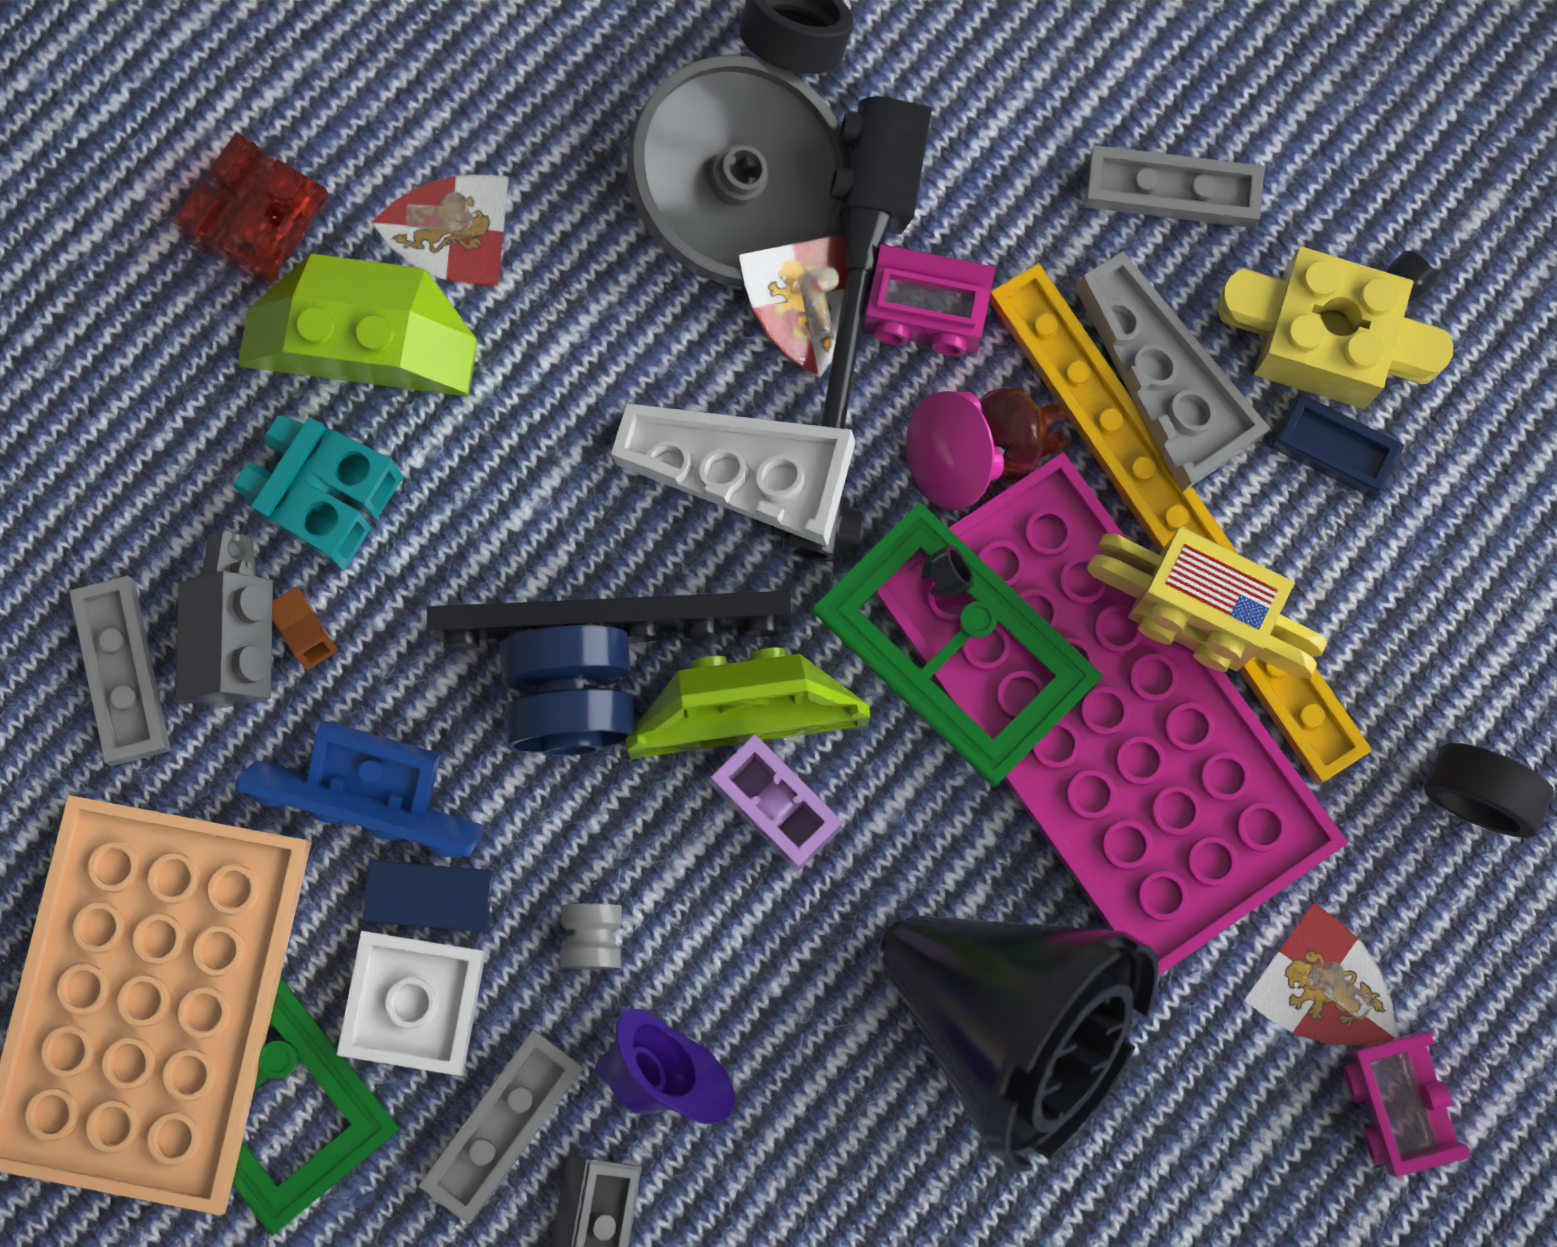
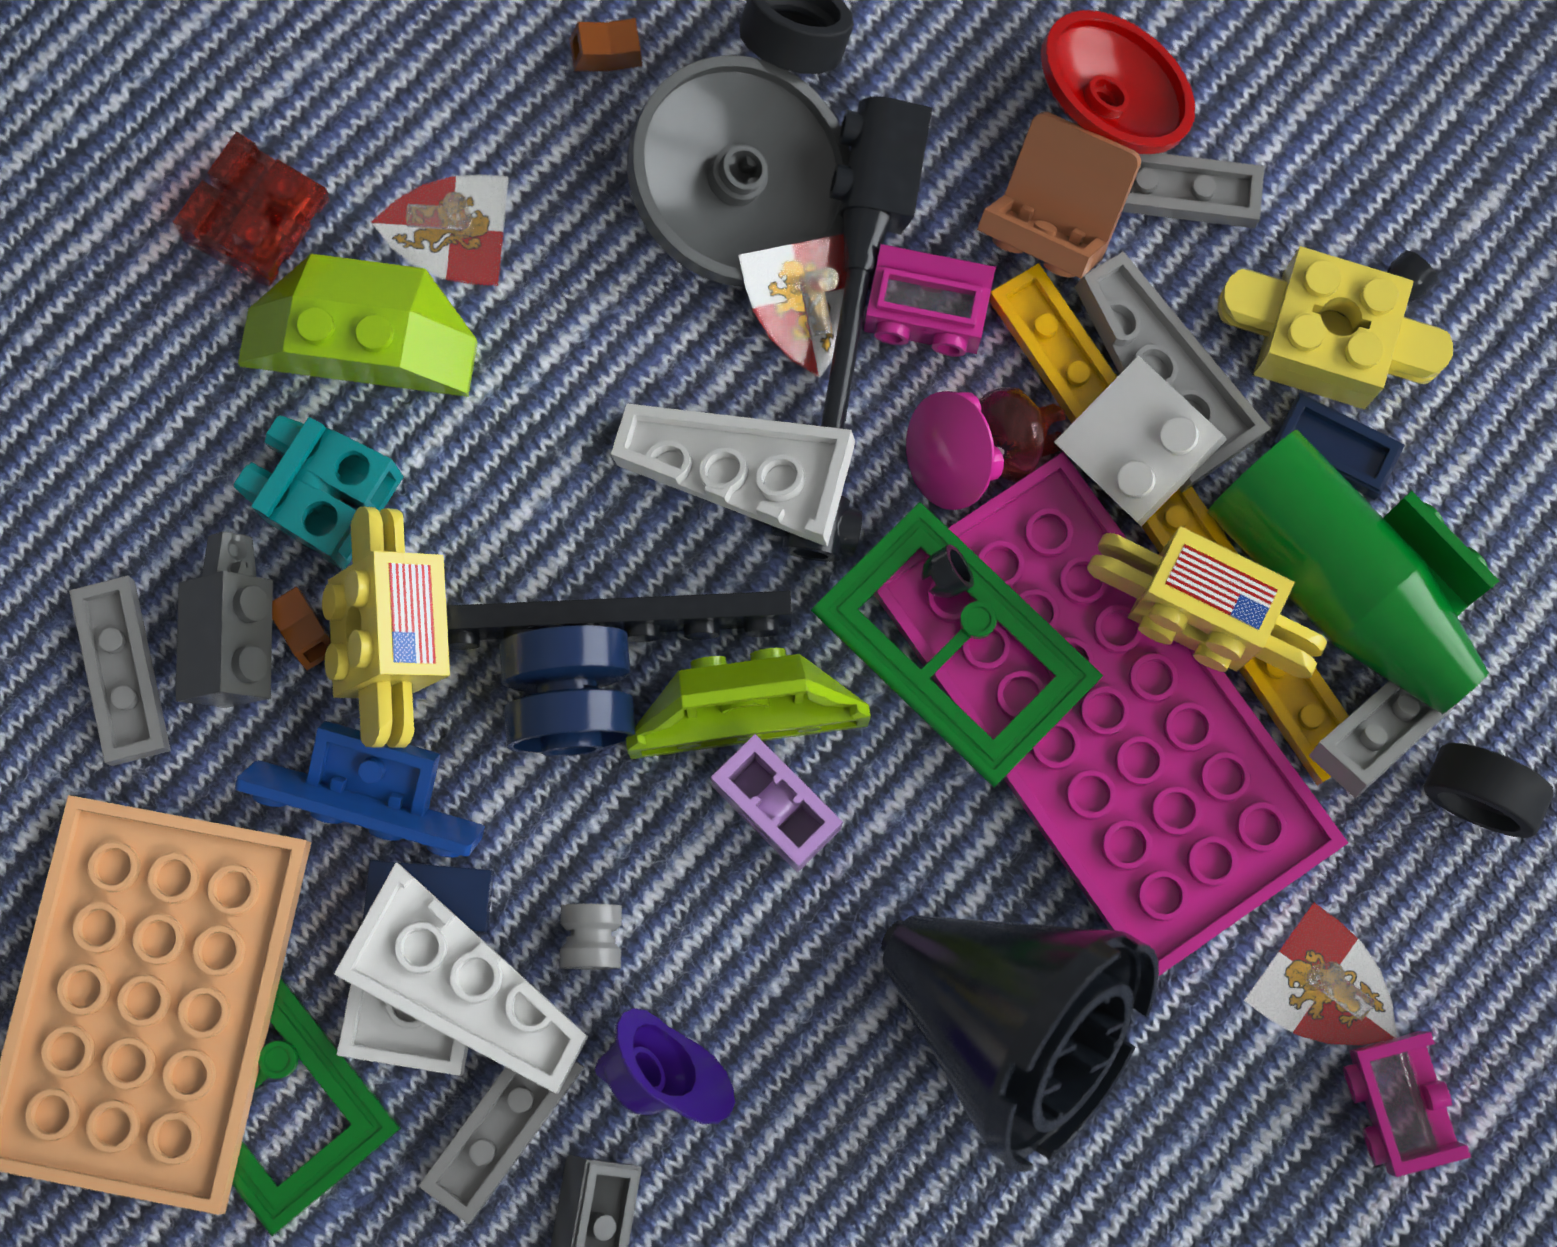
(385, 627): none -> light yellow brick
(446, 976): none -> white wing
(605, 46): none -> dark orange piece
(1062, 196): none -> nougat bracket
(1117, 81): none -> red dish
(1140, 440): none -> white plate
(1365, 580): none -> green piece
(1374, 737): none -> light grey plate

